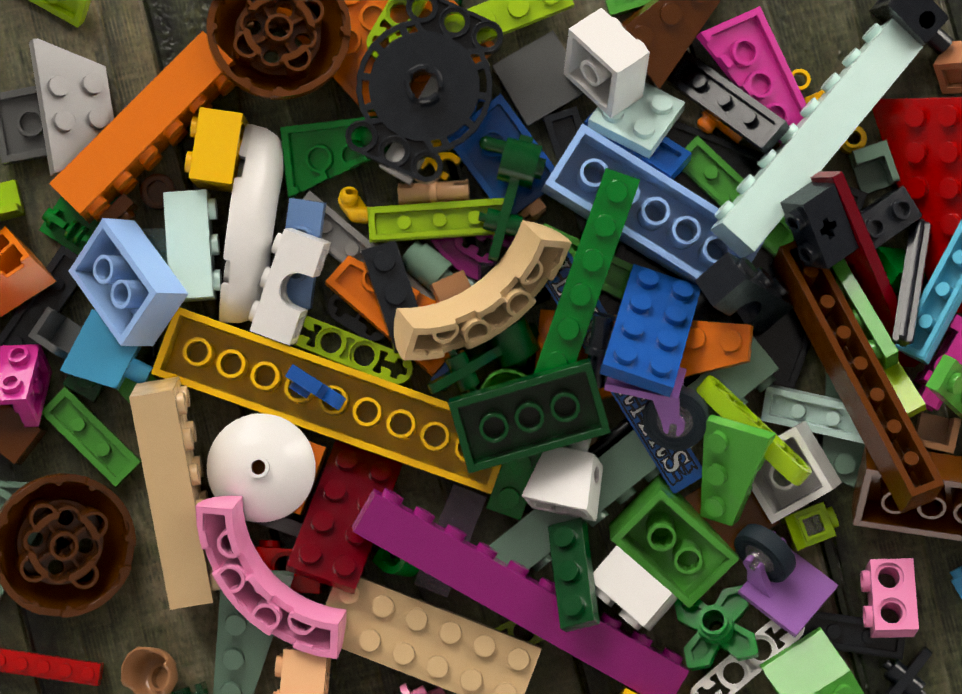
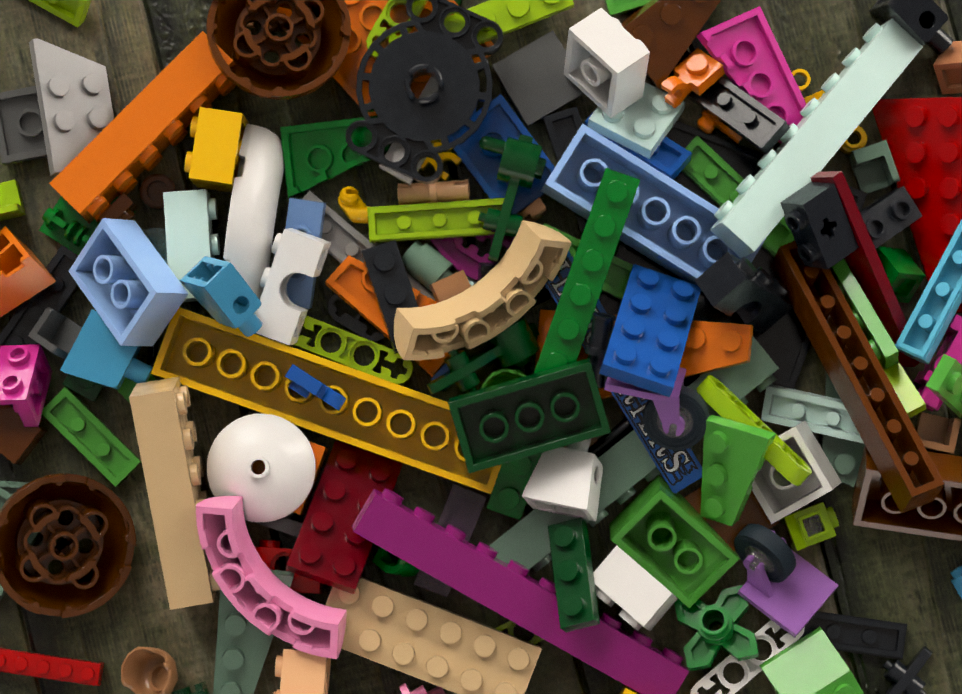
(224, 294): none -> dark azure torso
(693, 74): none -> orange plate
(899, 598): bright pink brick -> none
(911, 283): axle -> none

